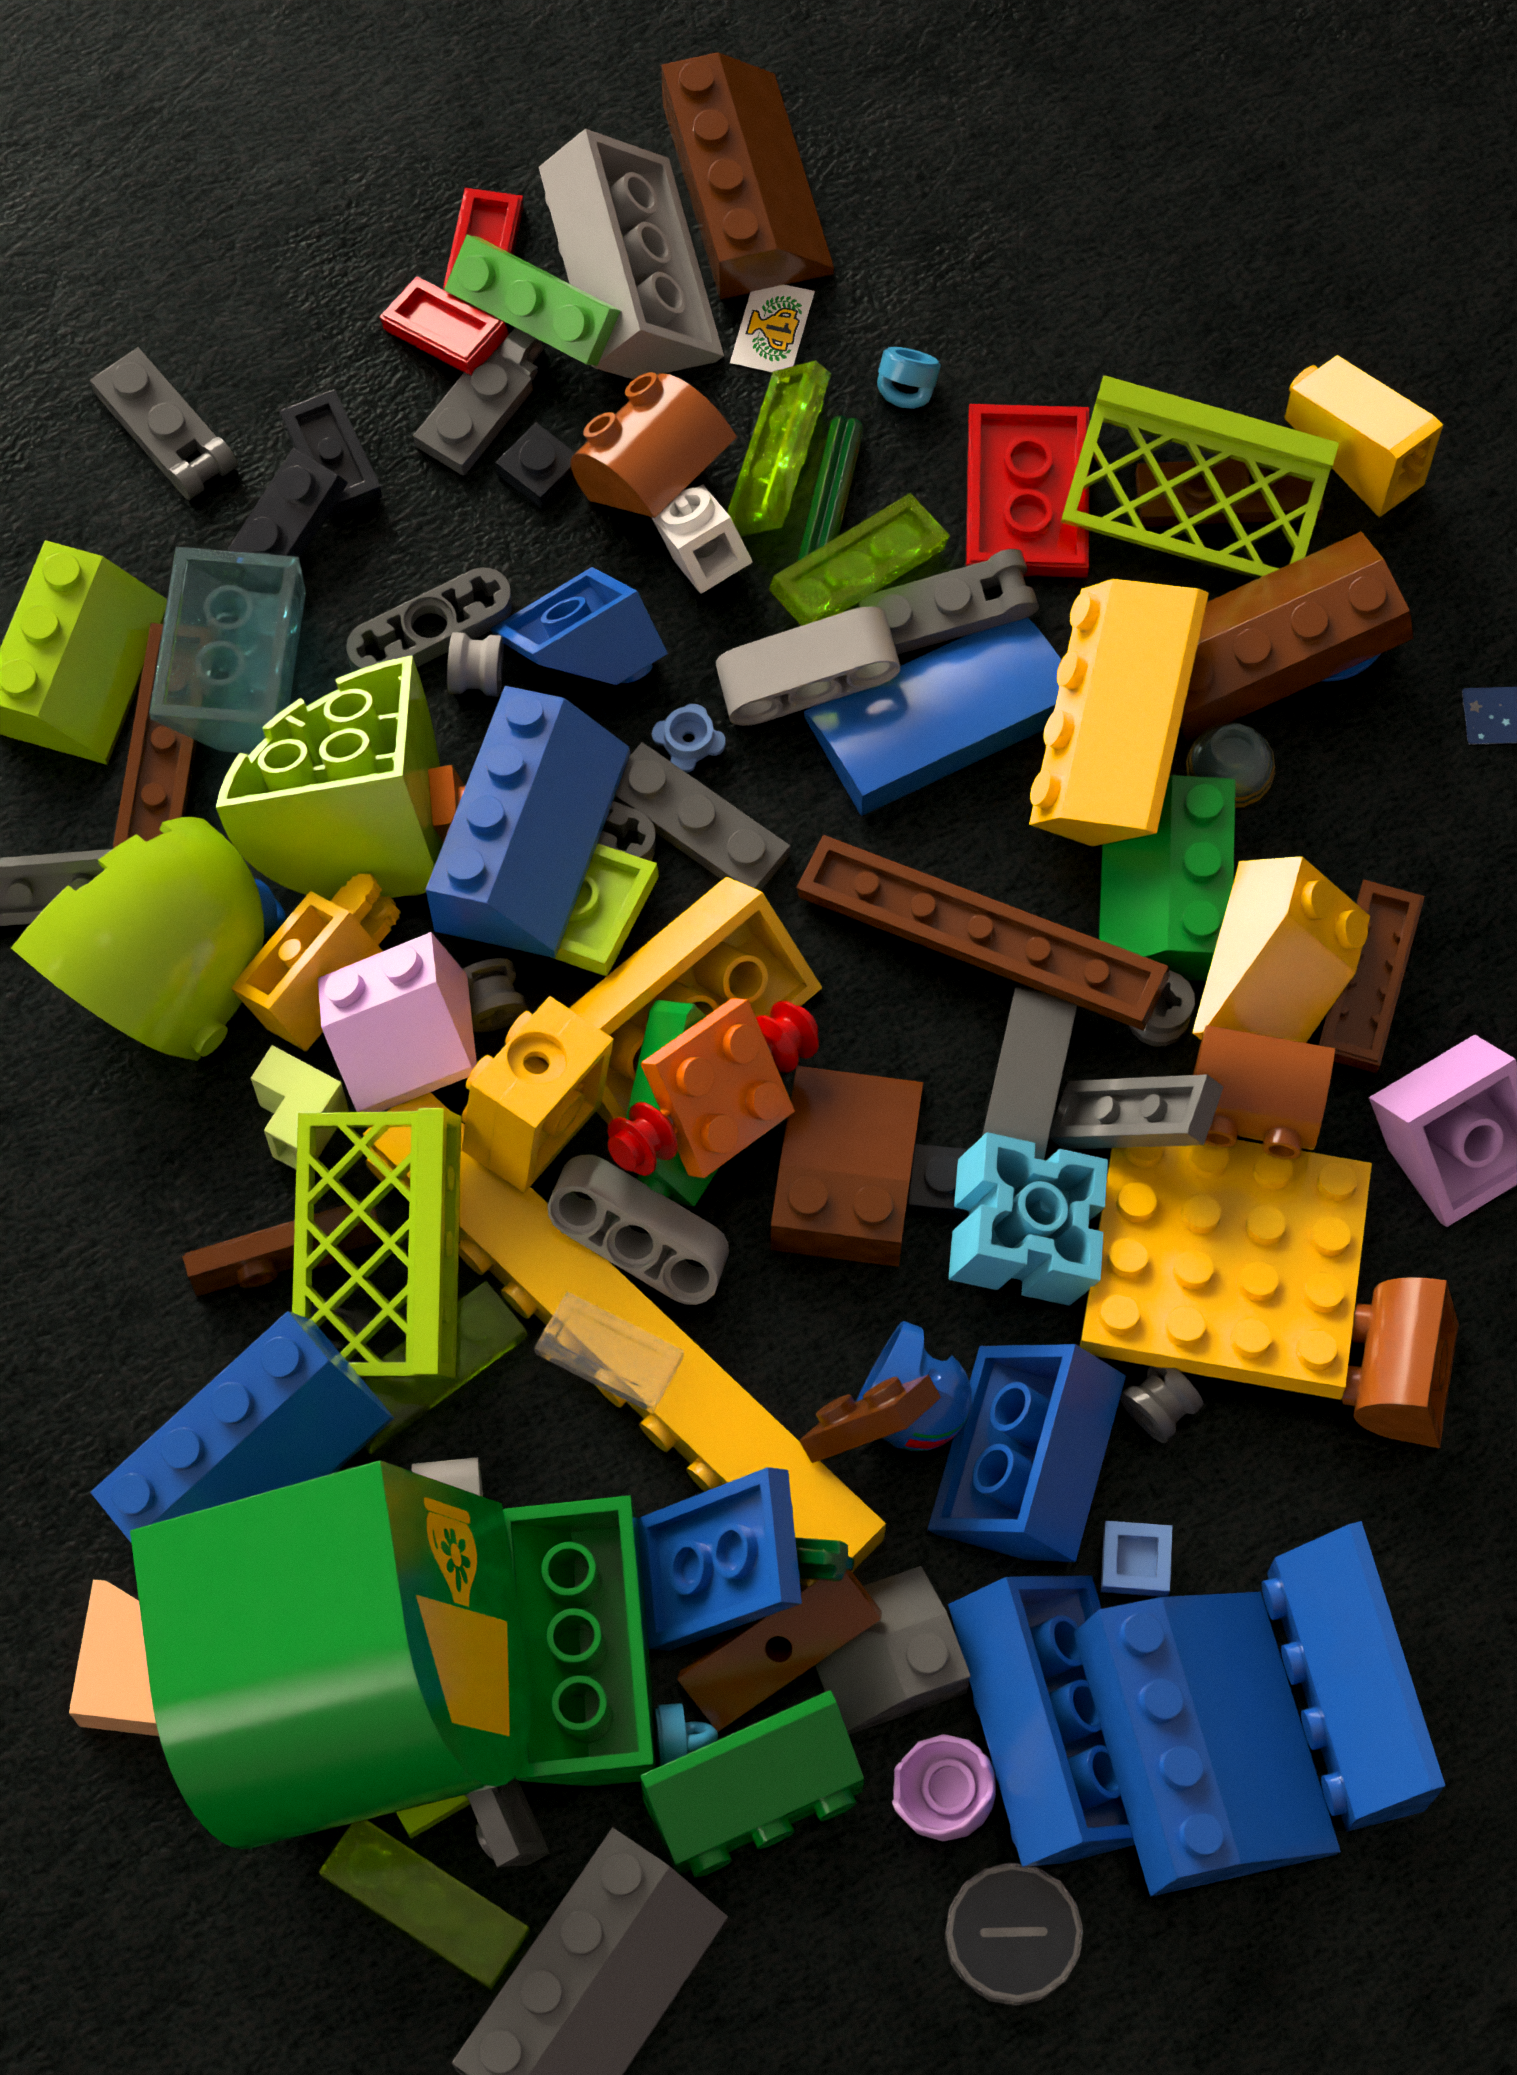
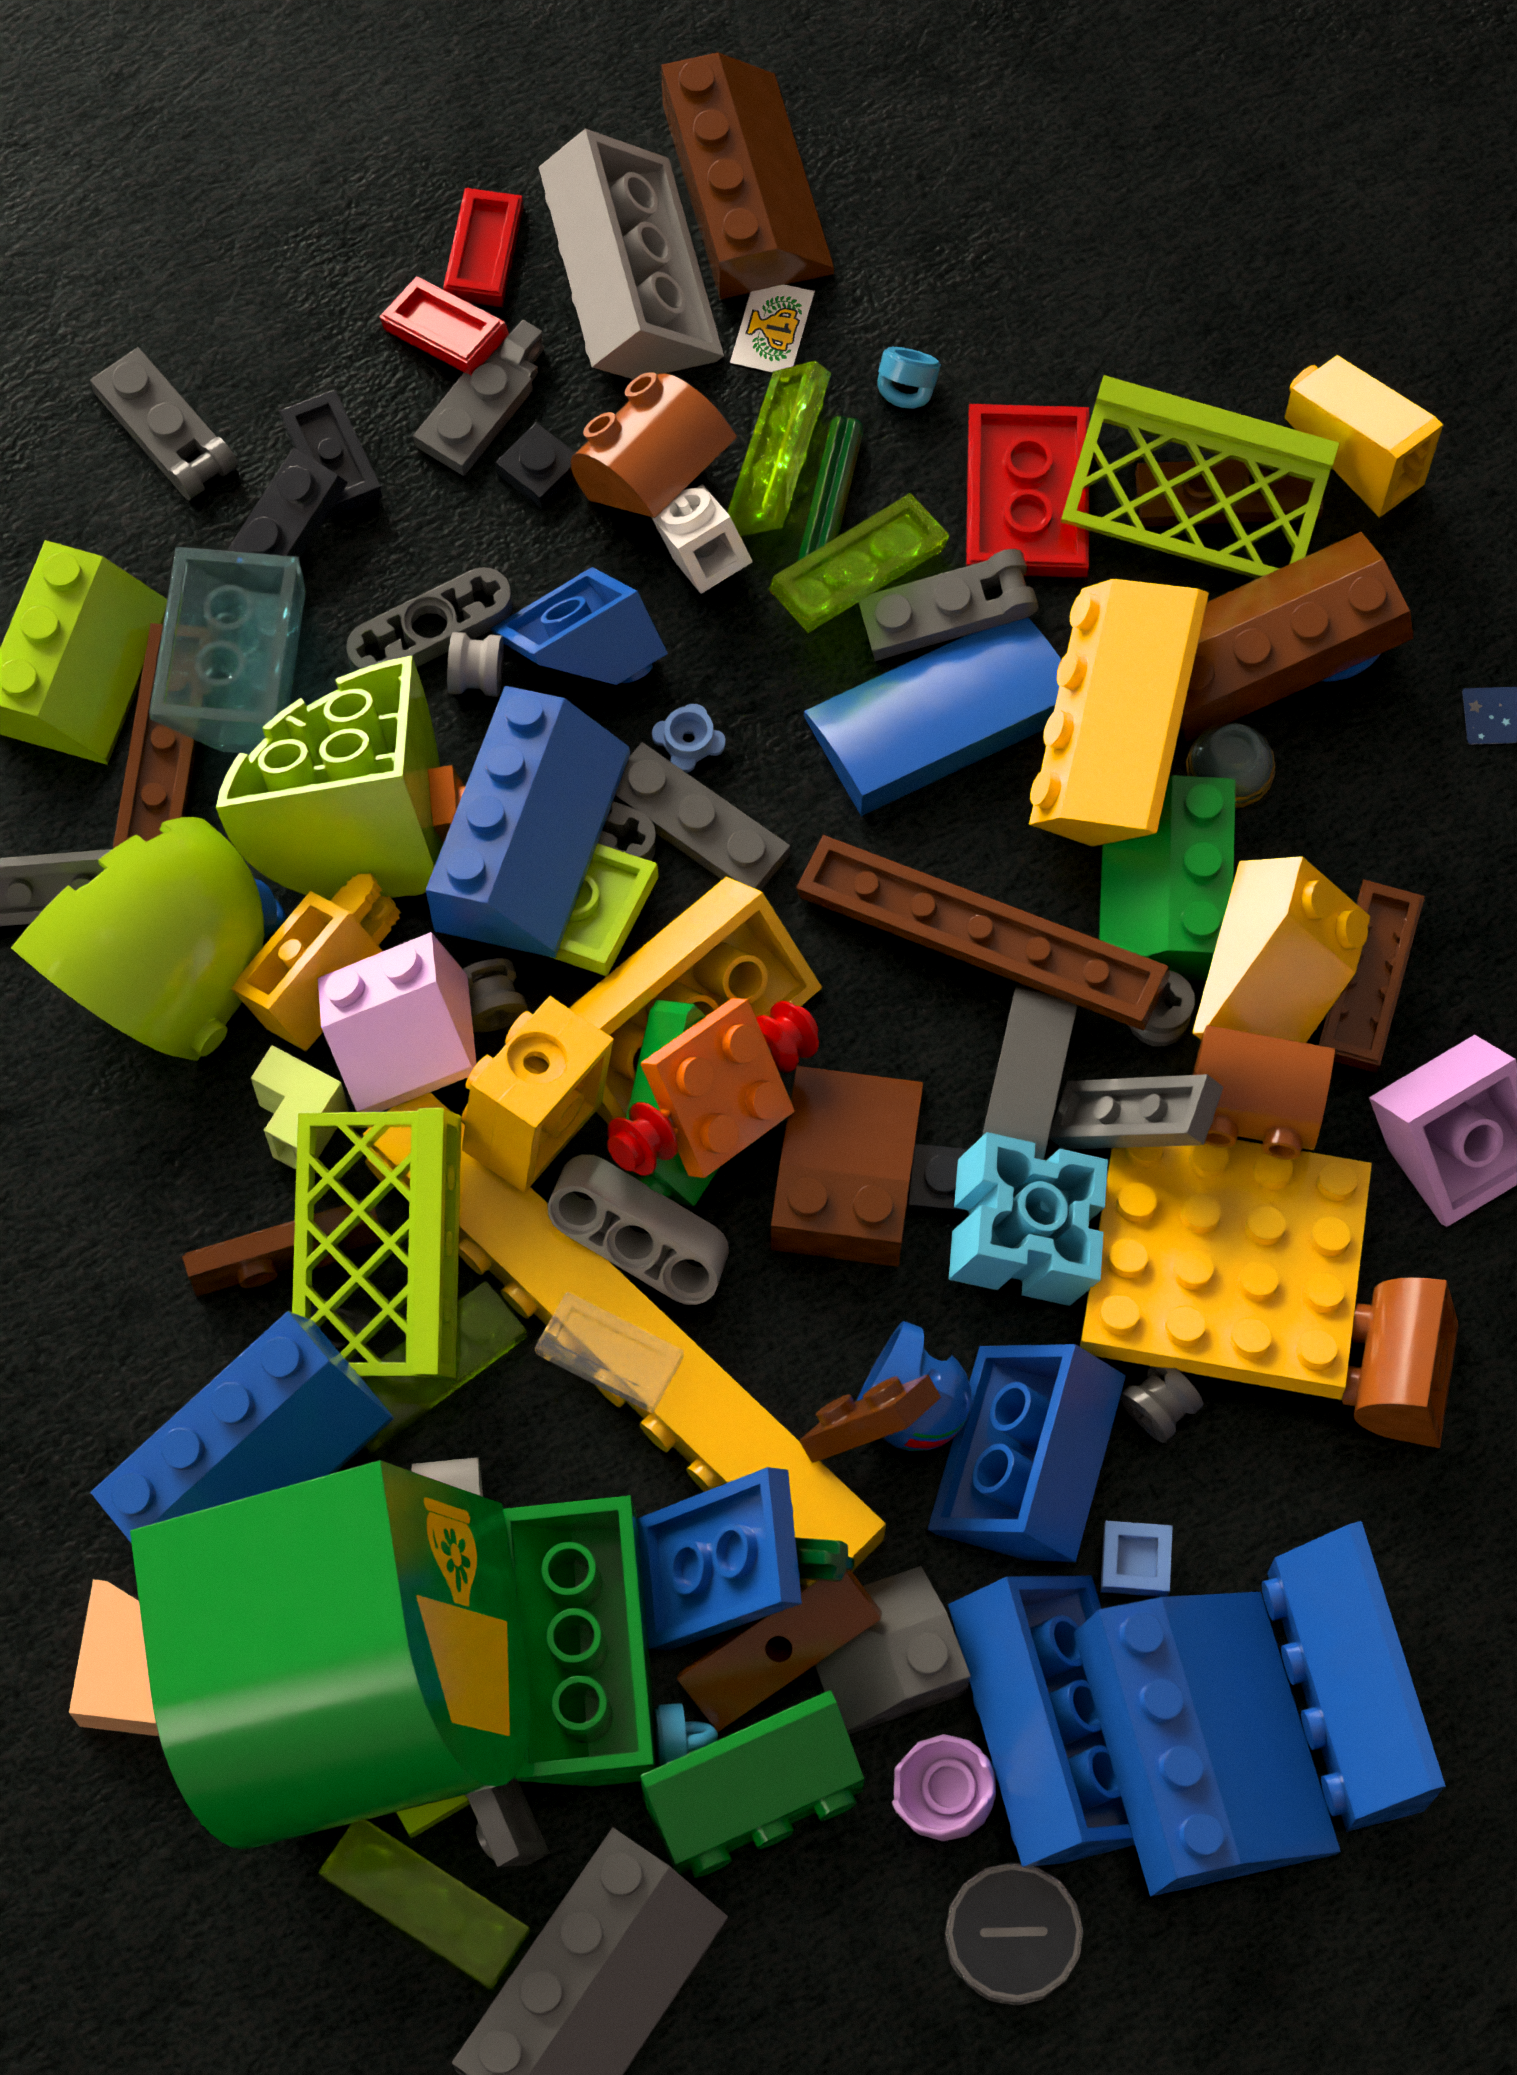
(532, 300): bright green plate -> none
(807, 666): light grey beam -> none

